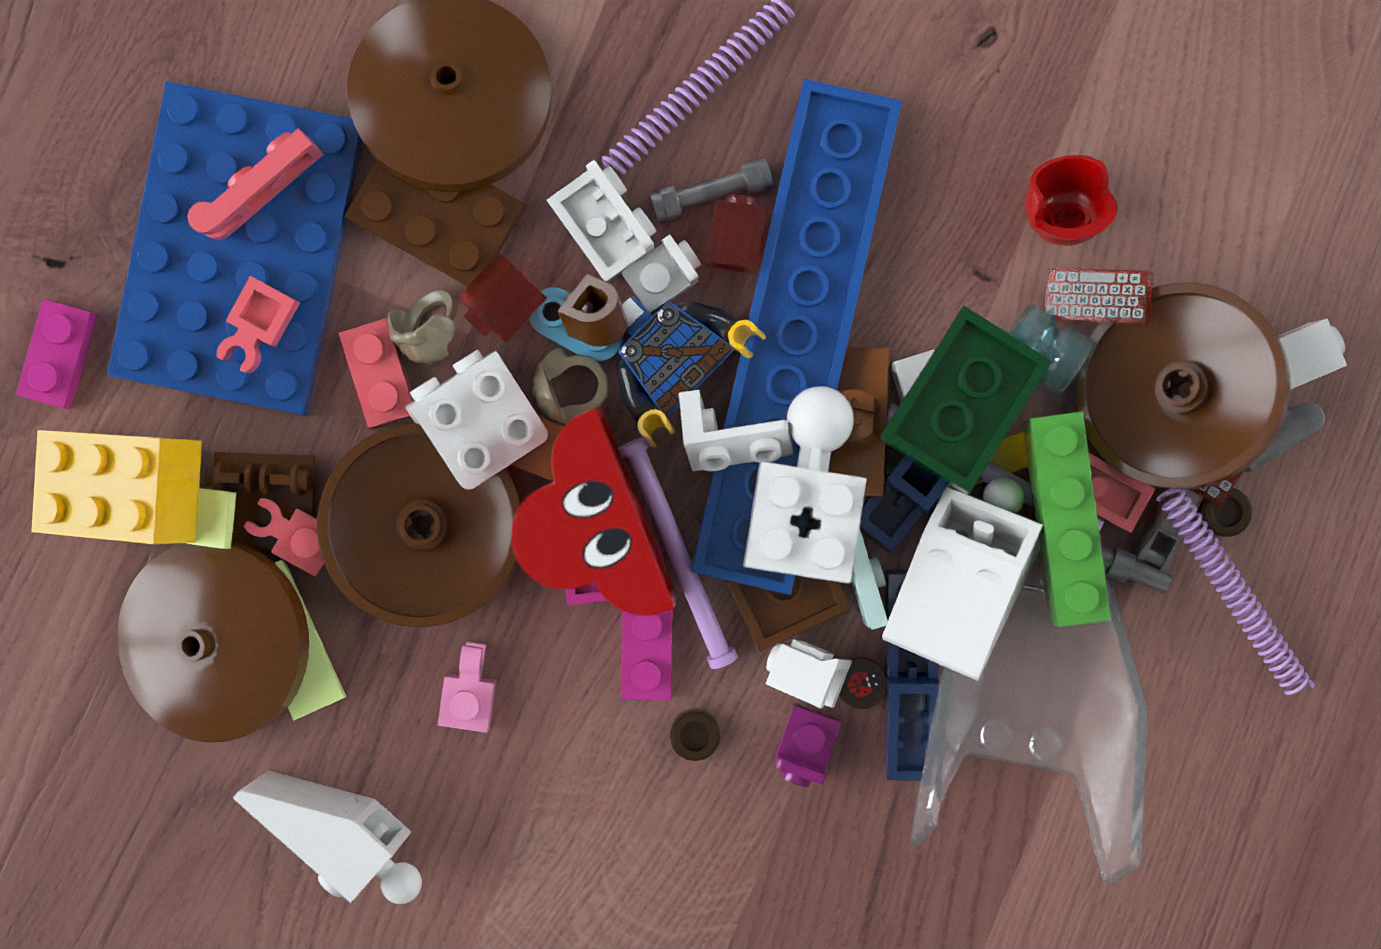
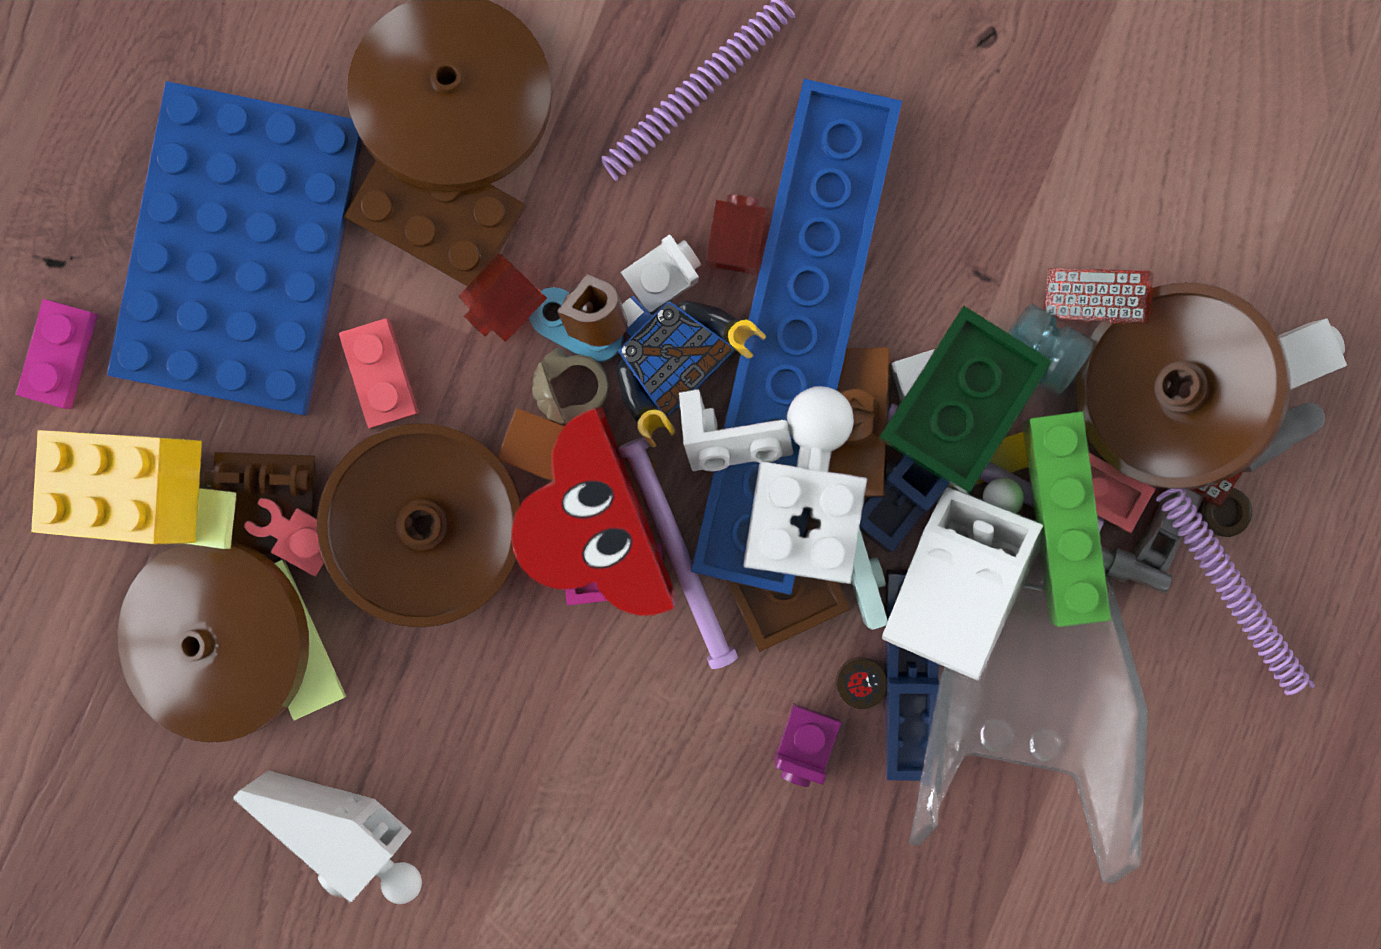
(255, 186): coral plate -> none
(260, 316): coral plate -> none
(430, 341): dark tan piece -> none
(468, 697): bright pink plate -> none
(477, 418): white bracket -> none
(602, 221): white bracket -> none
(646, 656): dark pink plate -> none
(695, 734): dark brown tile -> none
(753, 177): flat silver bar -> none
(807, 672): white window -> none
(1070, 200): red helmet -> none

